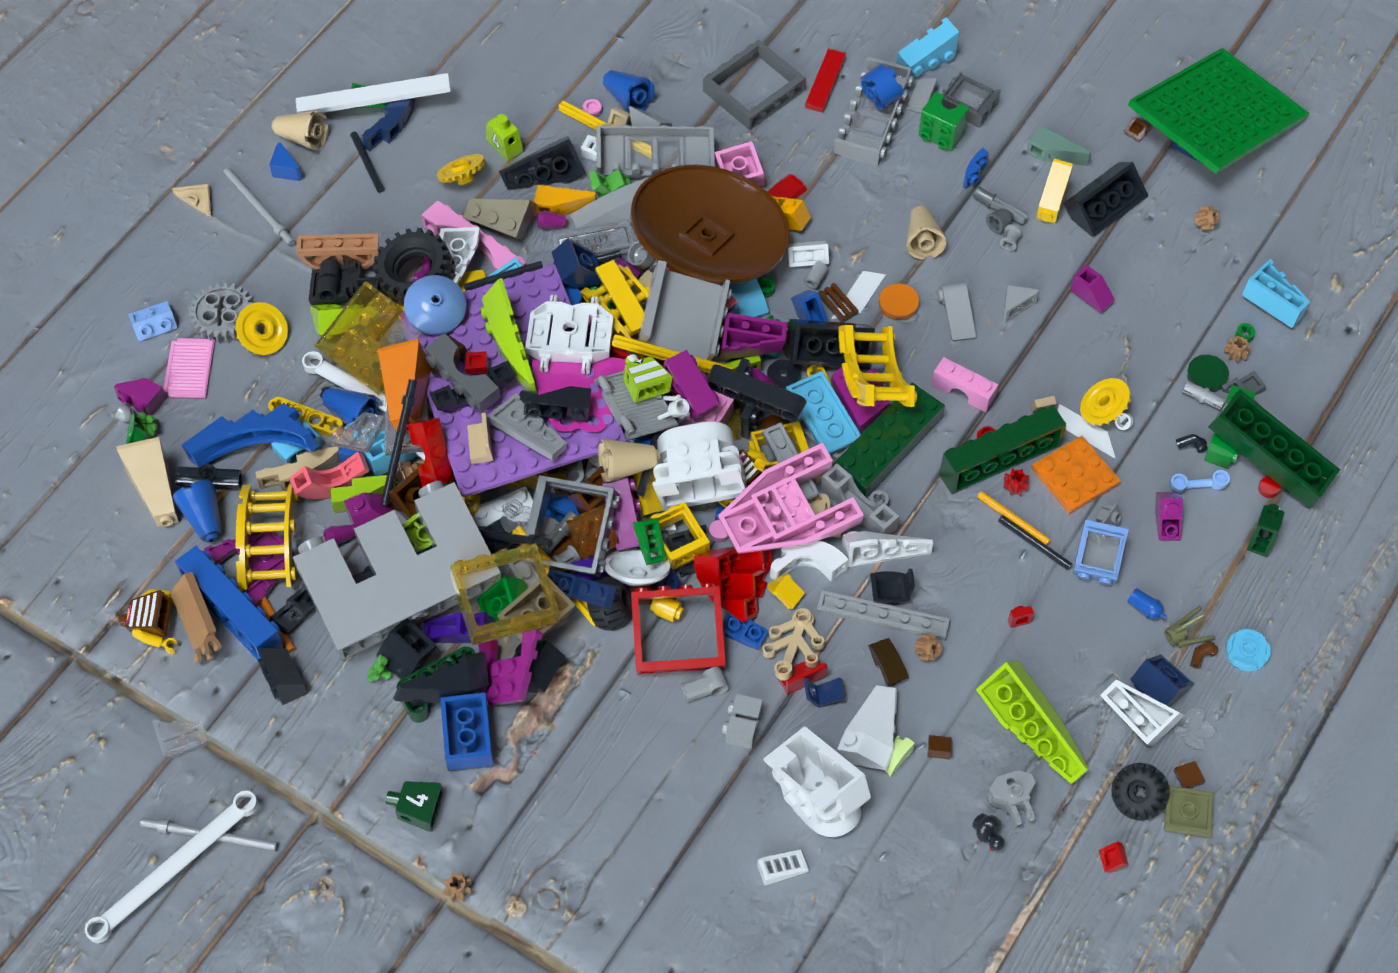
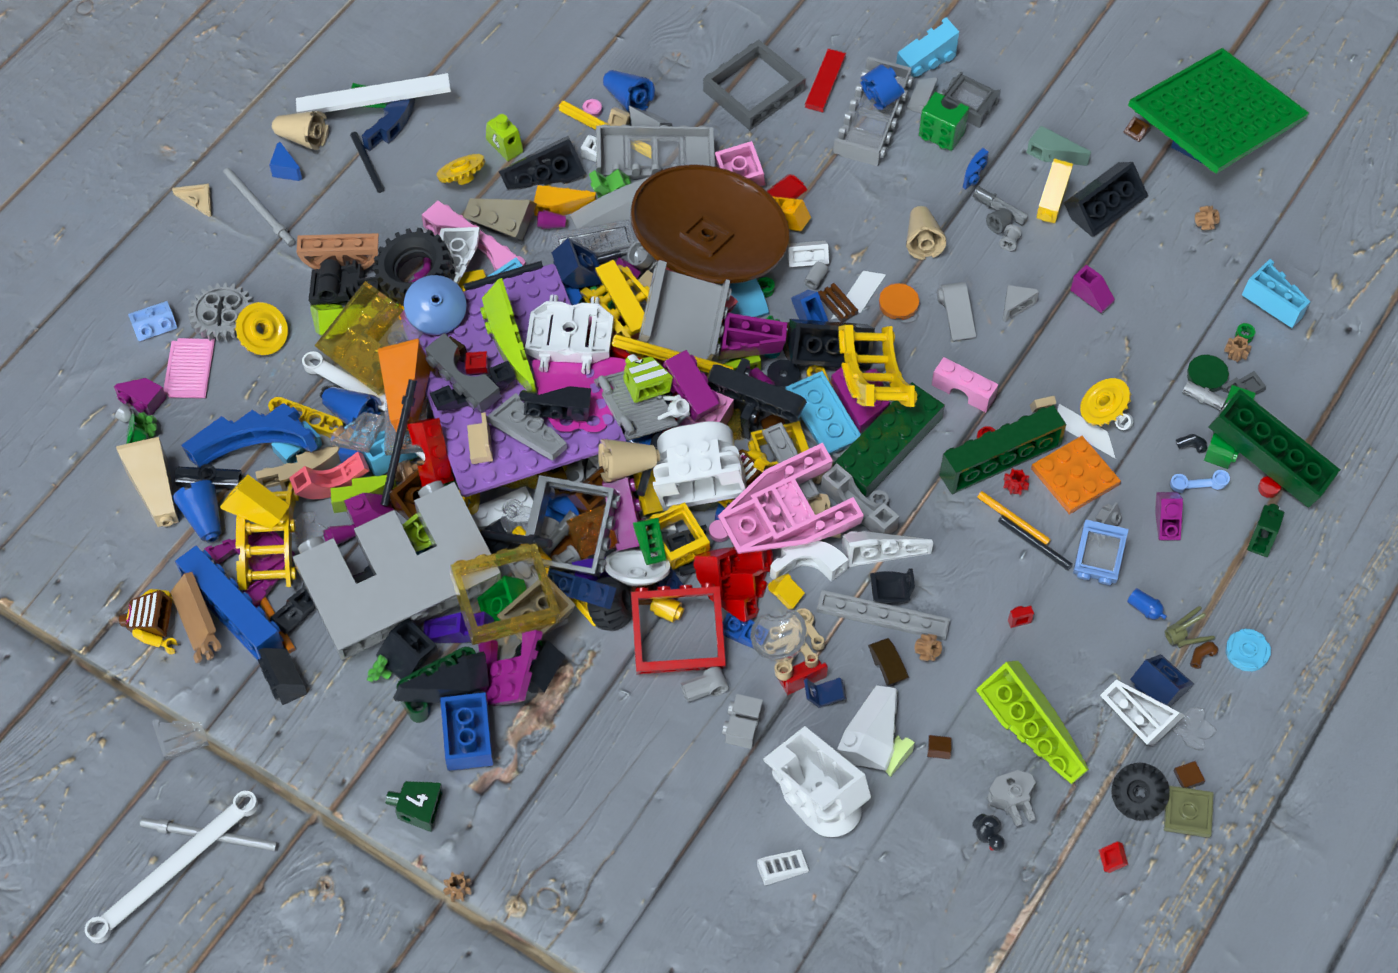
(255, 503): none -> yellow slope
(780, 636): none -> clear cylinder

